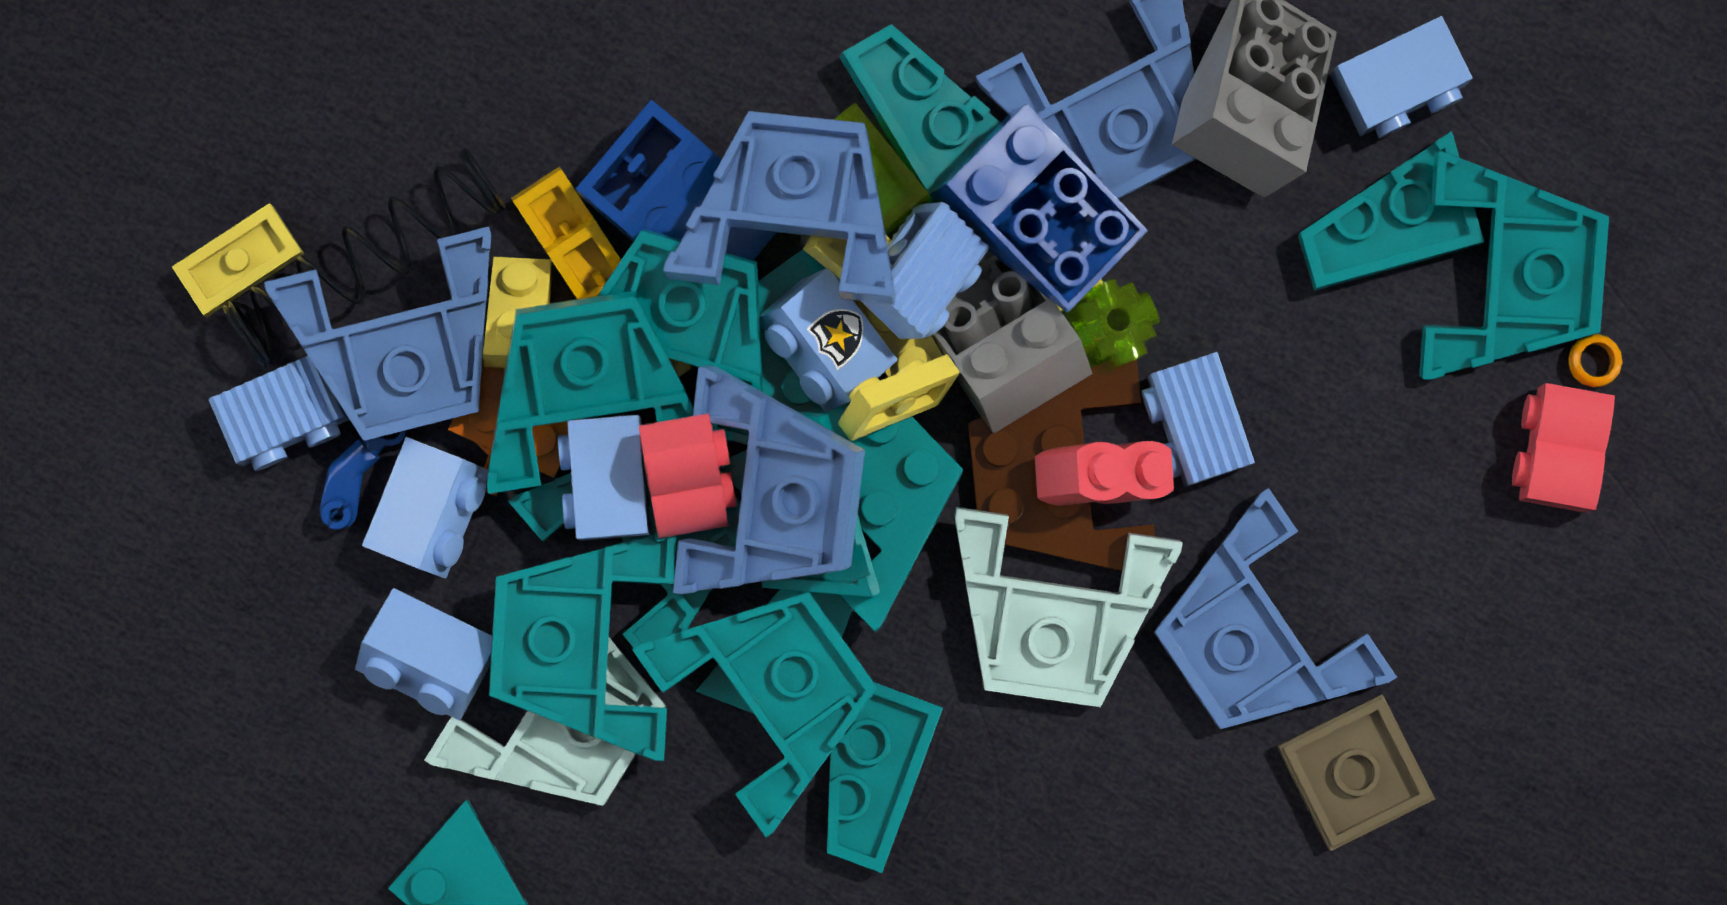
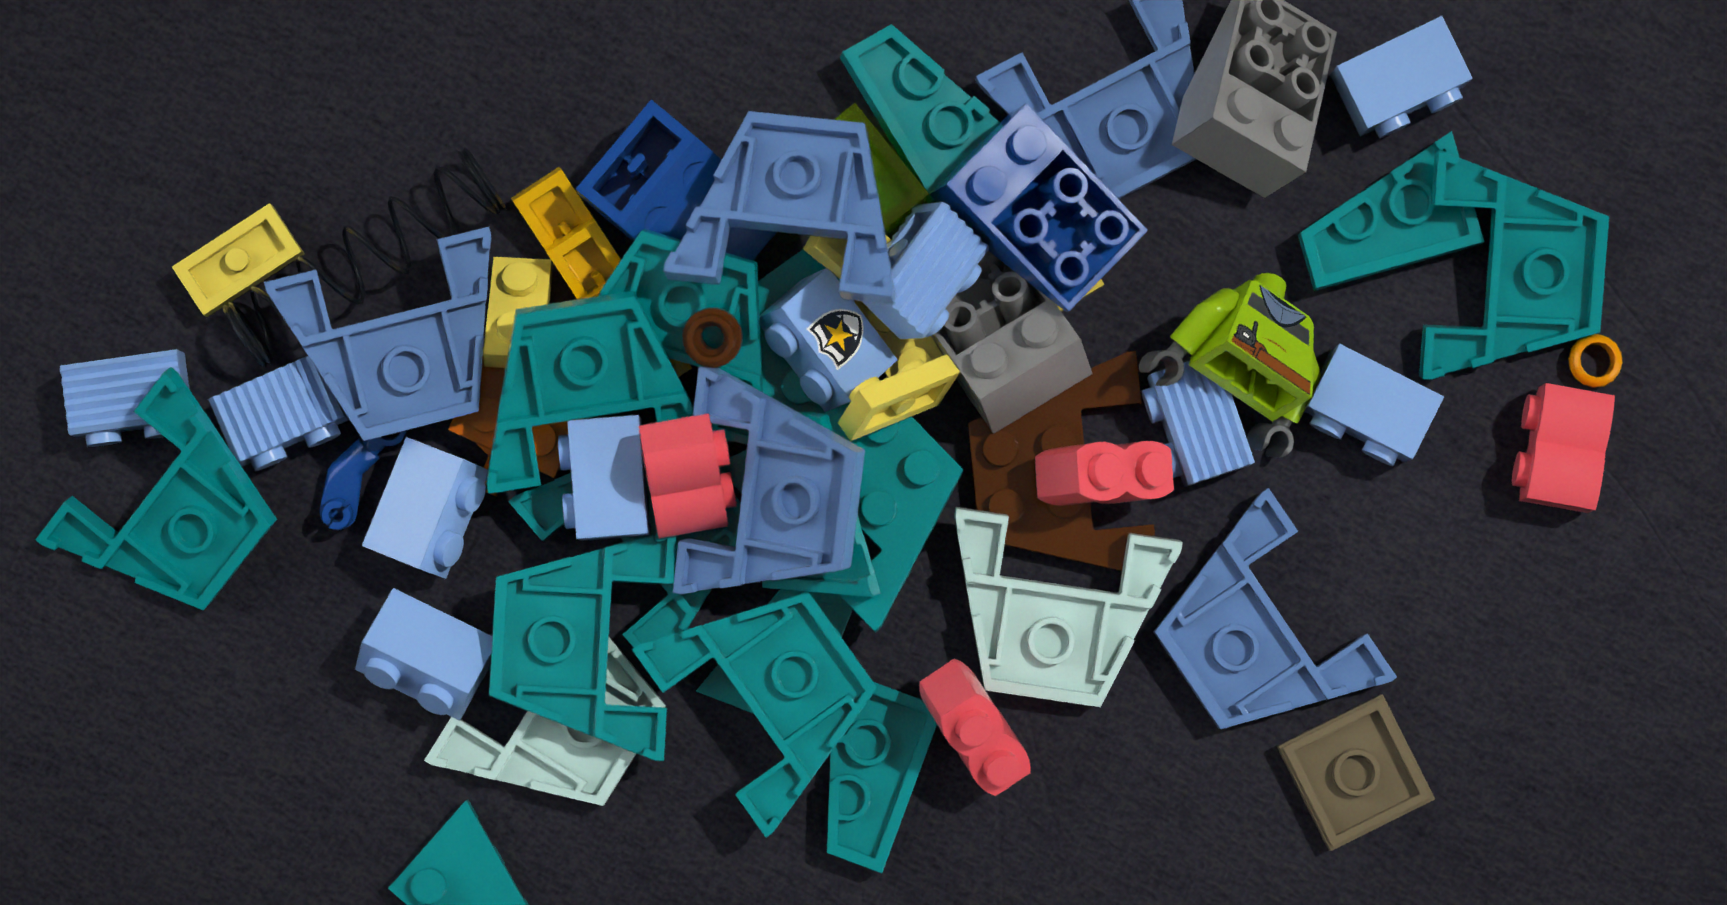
(107, 391): none -> light blue brick
(190, 525): none -> teal wing
(699, 350): none -> reddish brown plate
(974, 727): none -> coral brick
(1111, 344): clear neon green brick -> none
(1254, 350): none -> lime torso
(1372, 406): none -> light blue brick

